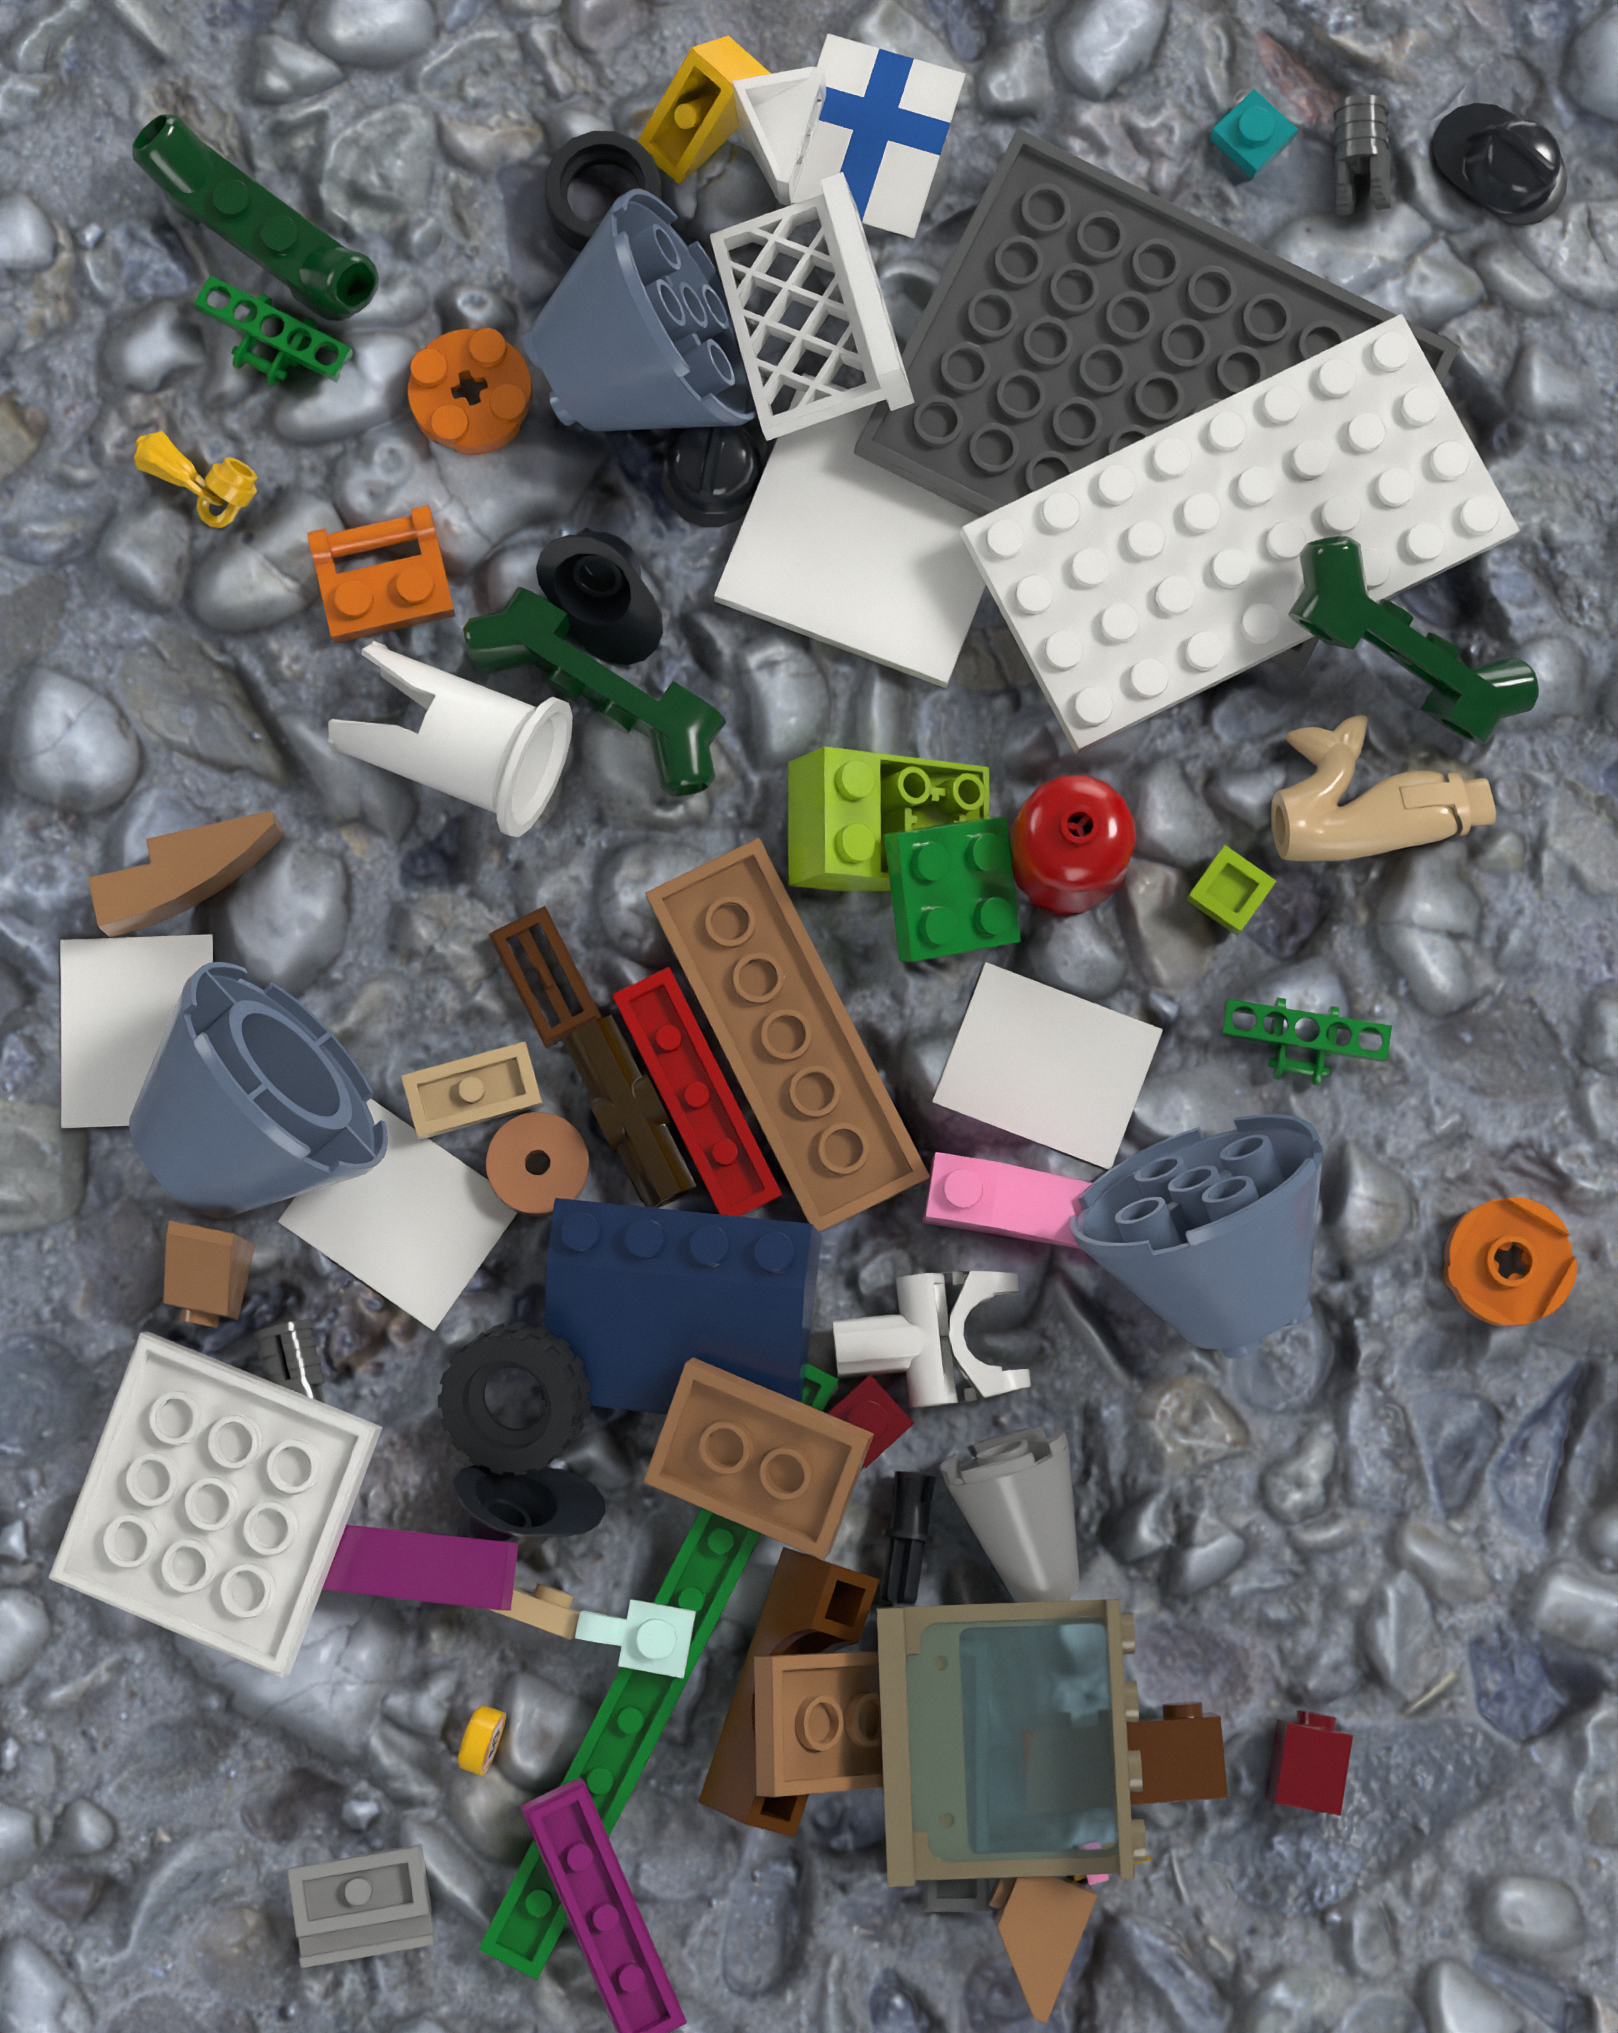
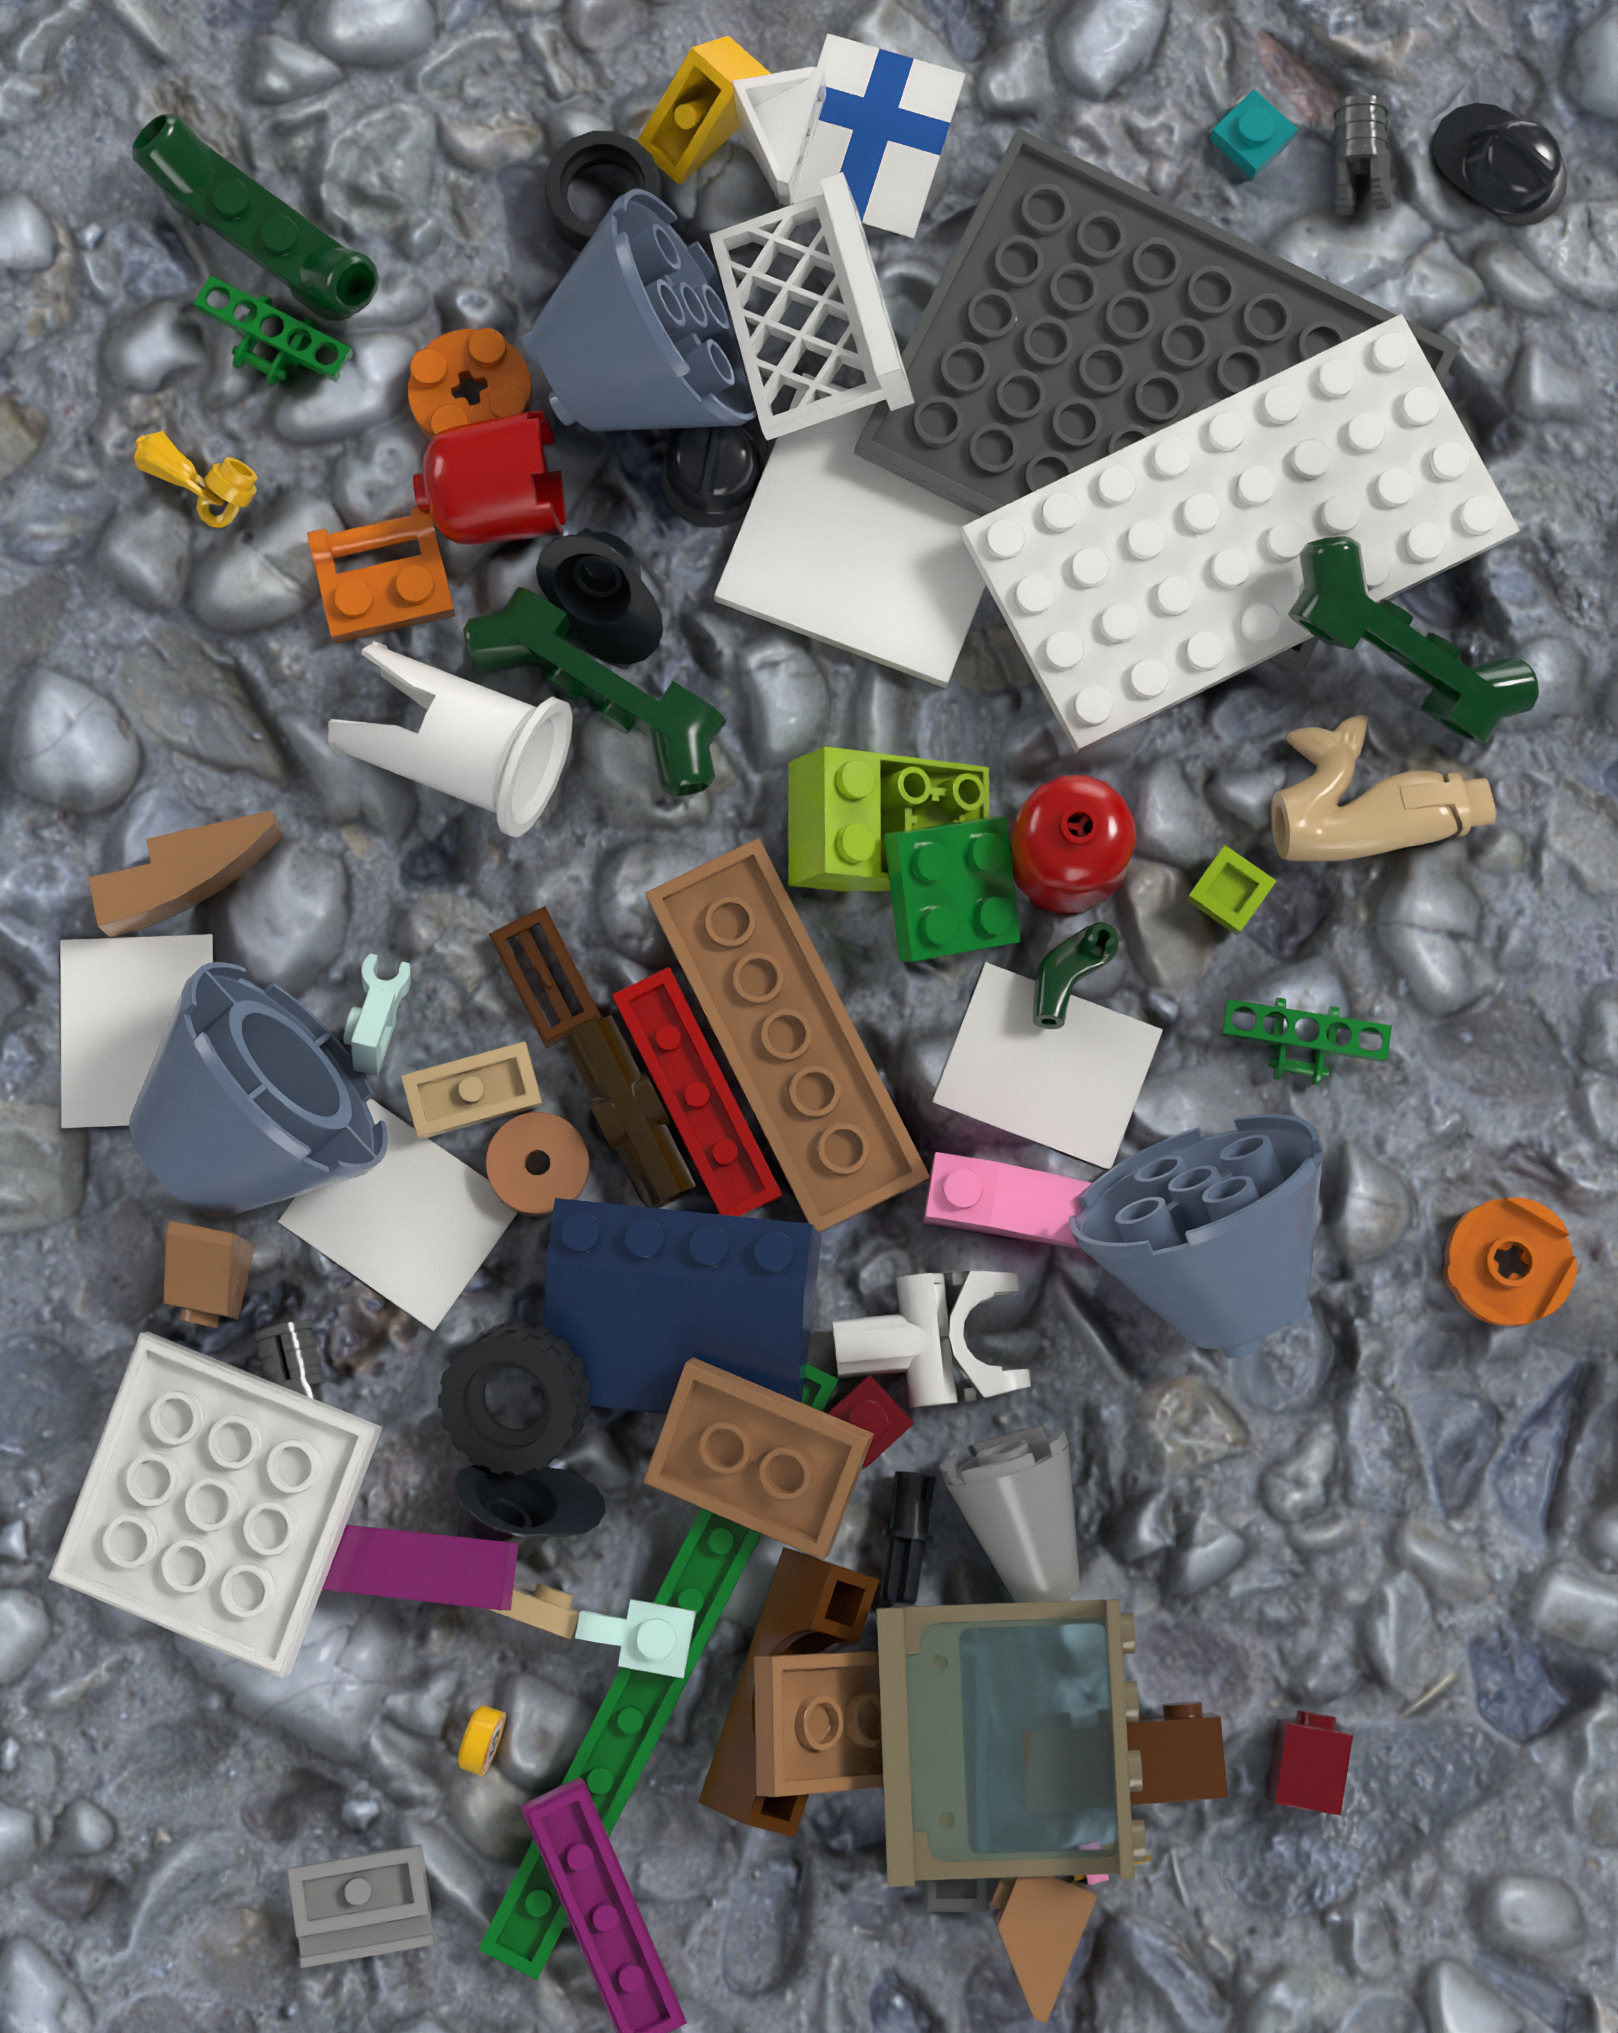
(372, 1026): none -> light aqua plate
(492, 481): none -> red cylinder
(1067, 965): none -> dark green arm

